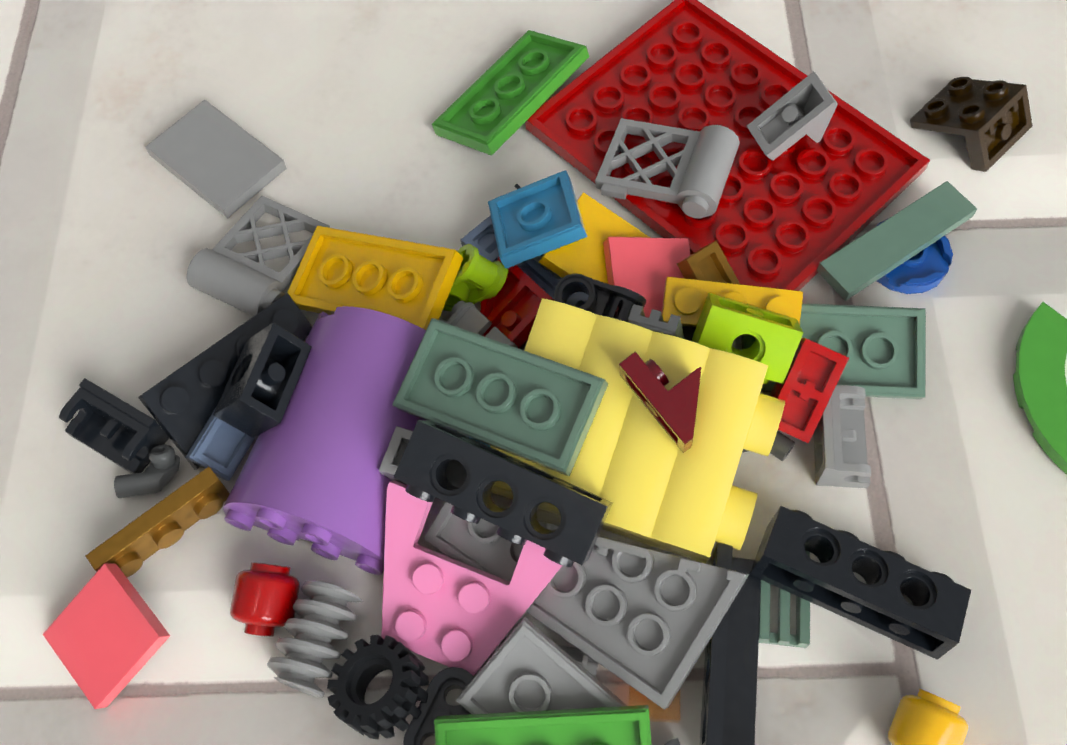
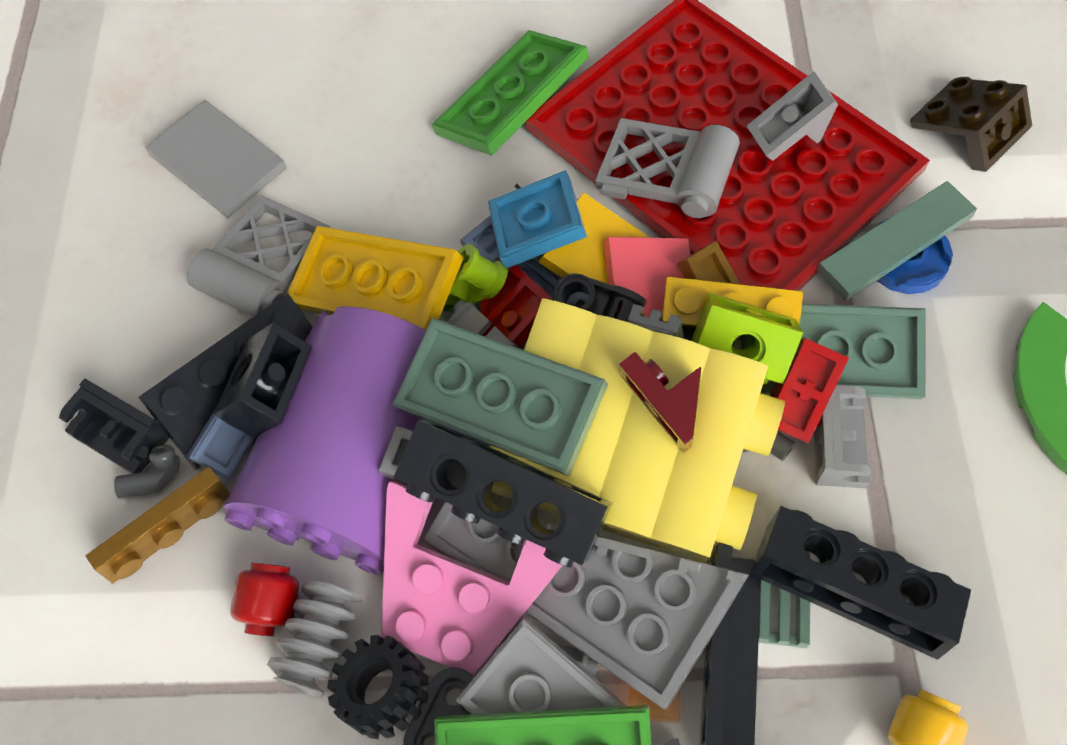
(105, 635): coral tile -> none

